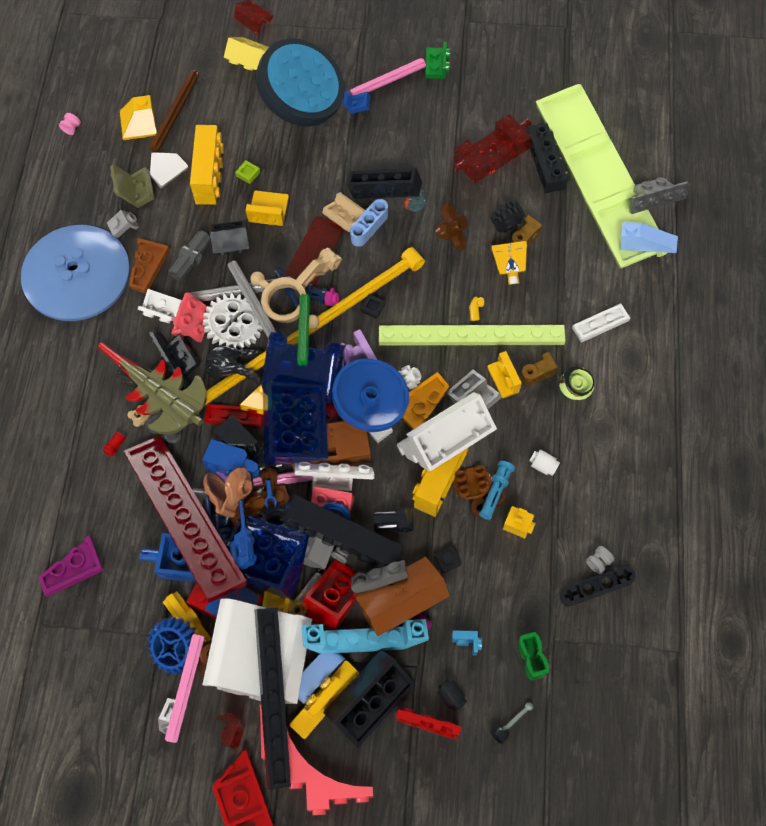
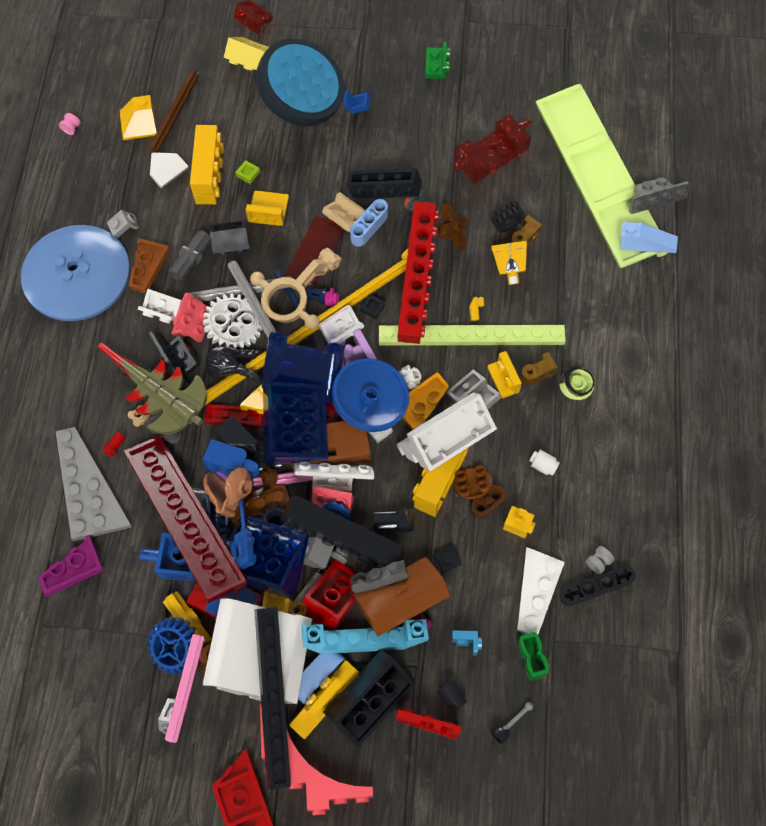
(88, 497): none -> light grey wing
(133, 188): olive bracket -> none
(233, 732): clear red bracket -> none
(269, 494): blue hand -> none
(303, 332): green axle -> none
(340, 326): none -> white bracket
(389, 77): bright pink axle -> none
(421, 213): none -> red brick
(499, 481): dark azure pin -> none
(538, 586): none -> white wing
(547, 159): black brick -> none
(600, 323): white tile -> none

